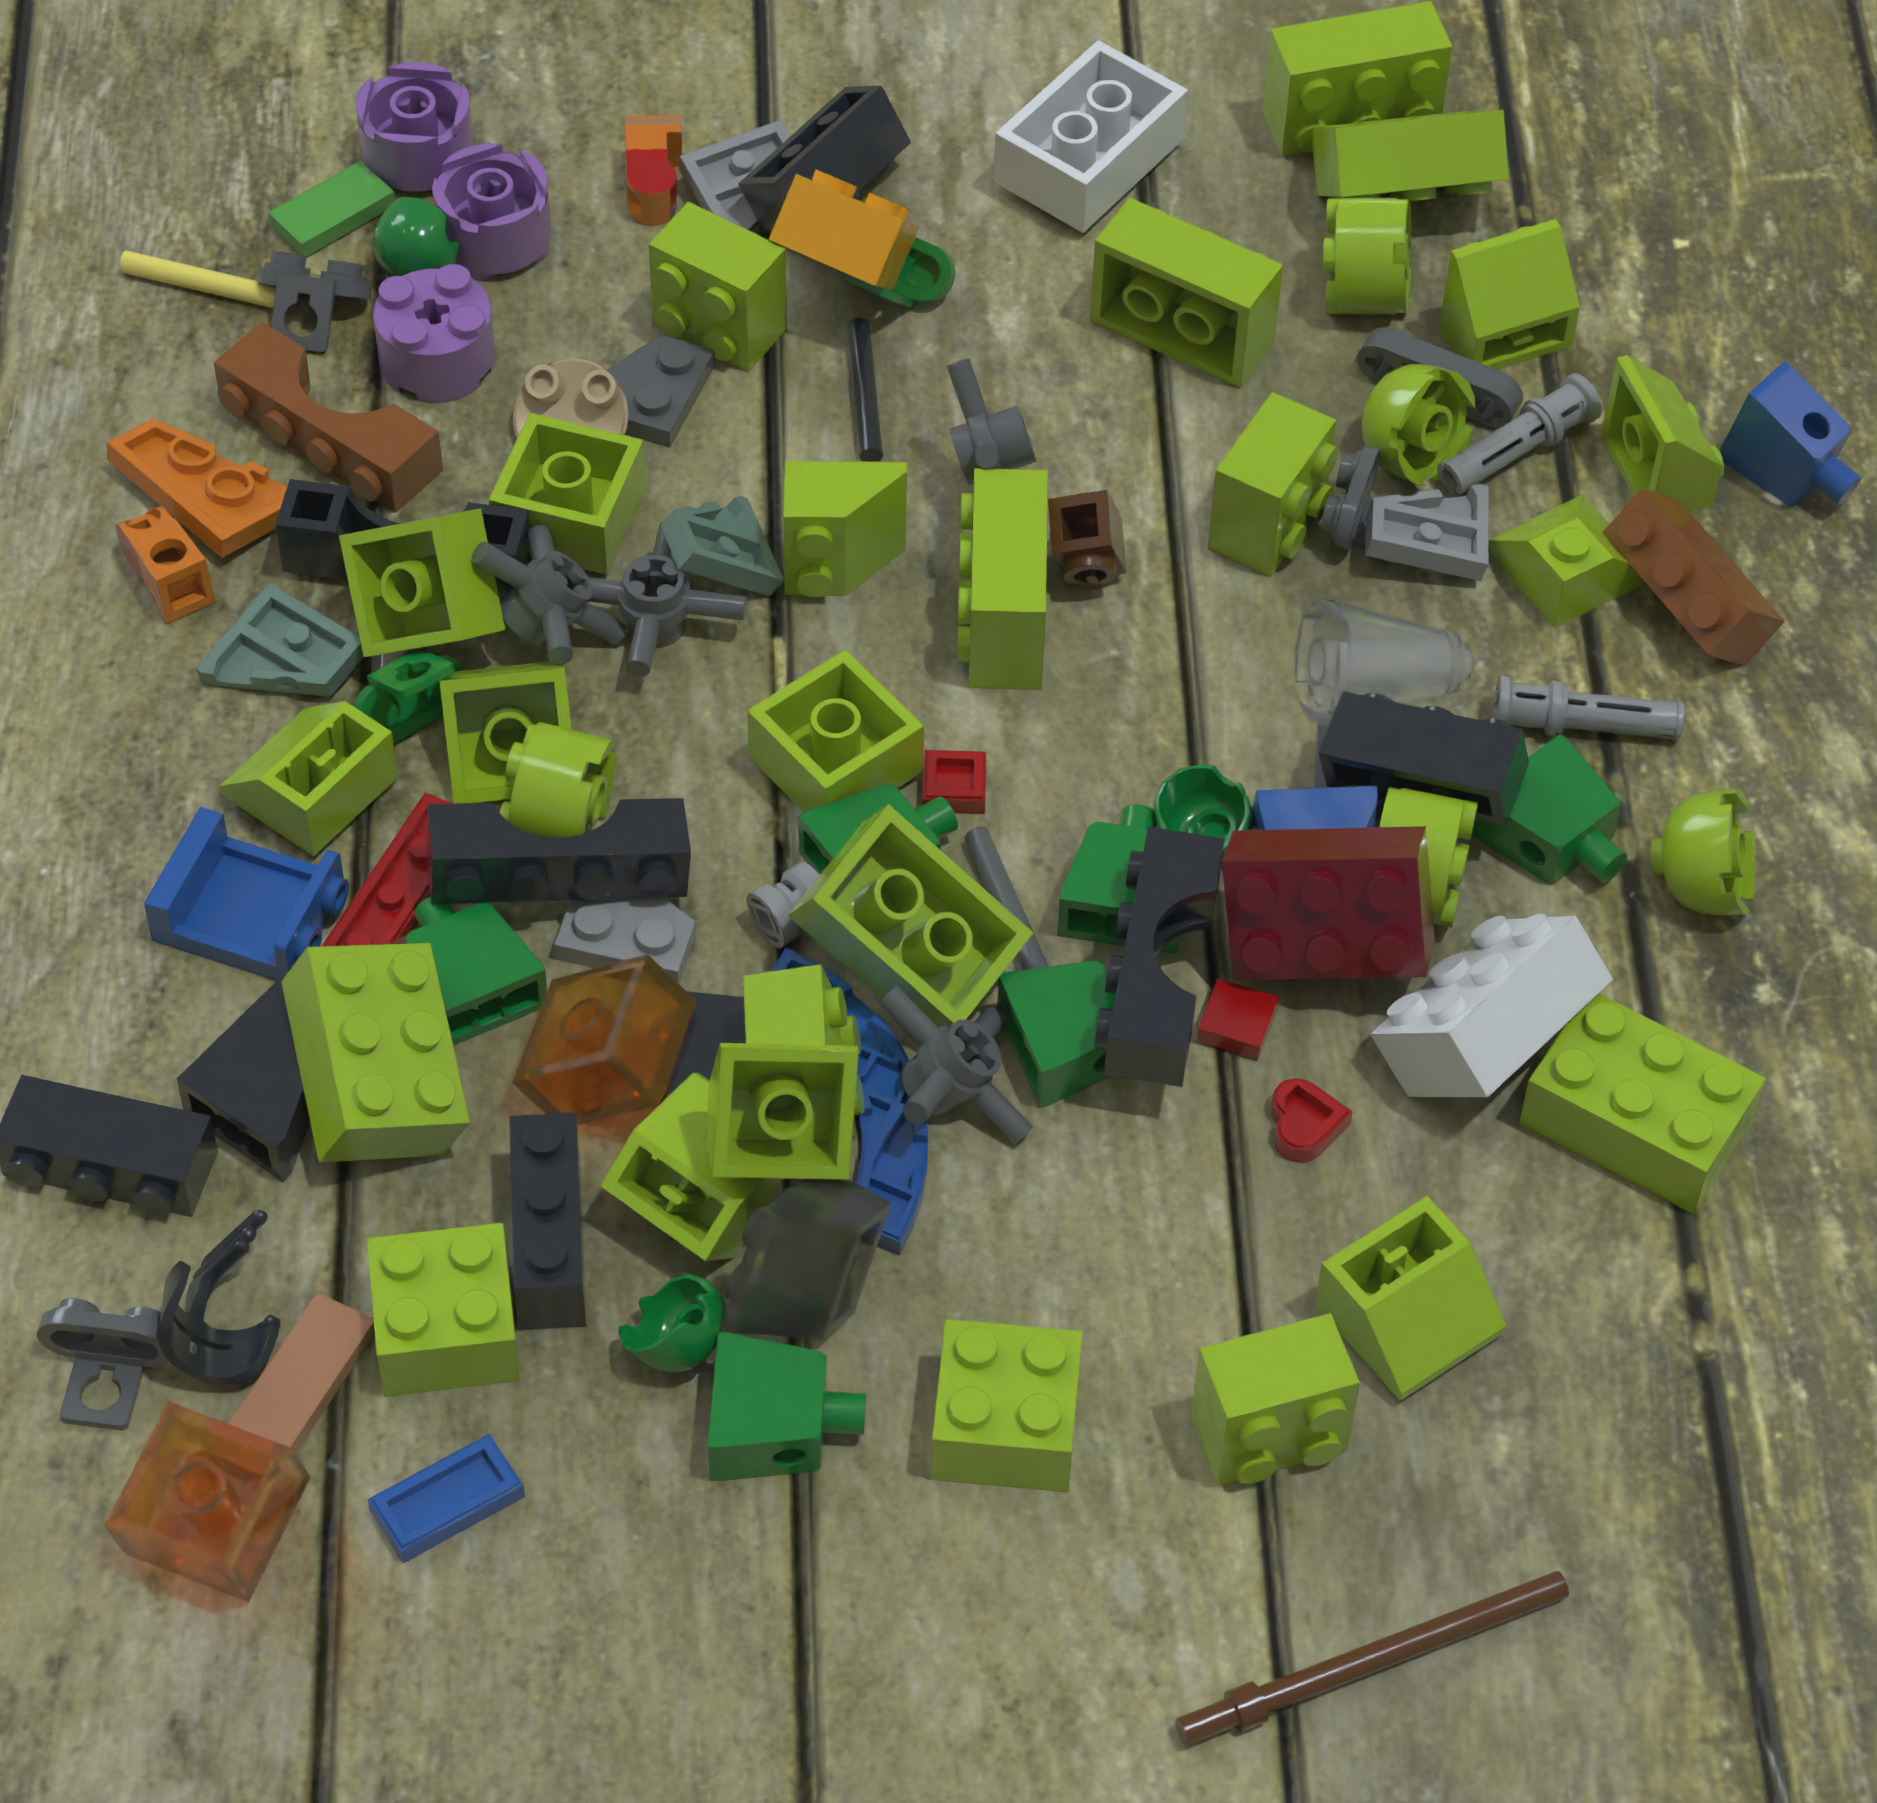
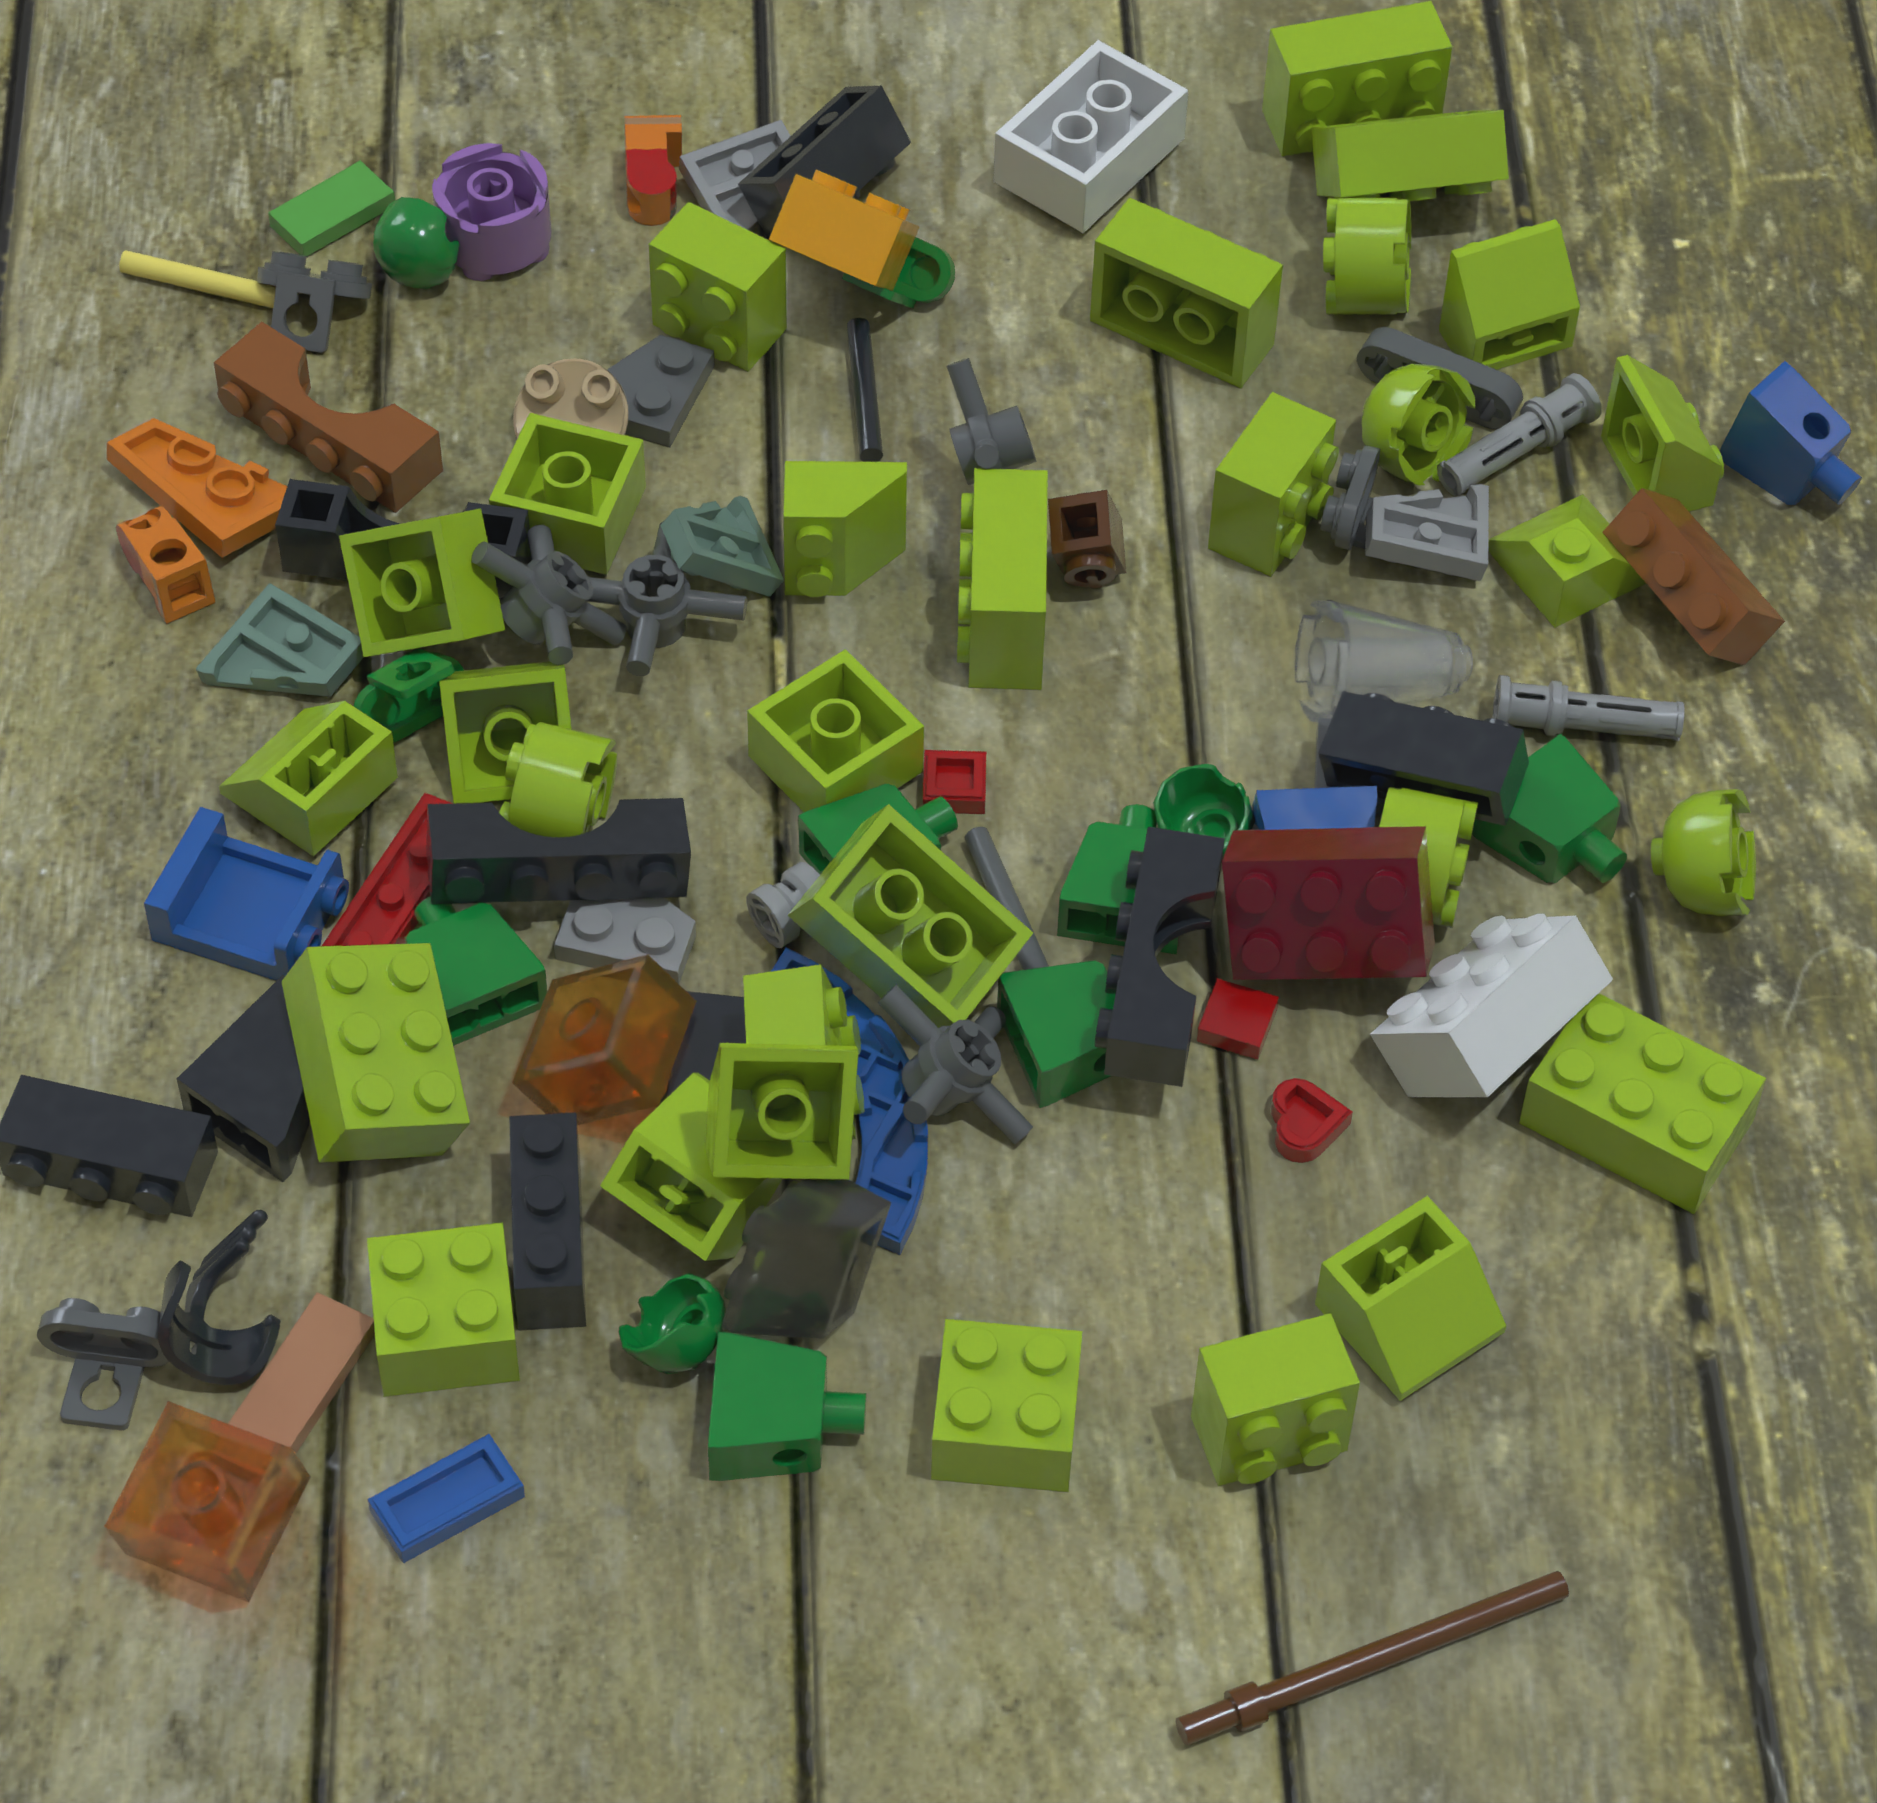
(412, 124): medium lavender brick -> none
(434, 333): medium lavender brick -> none

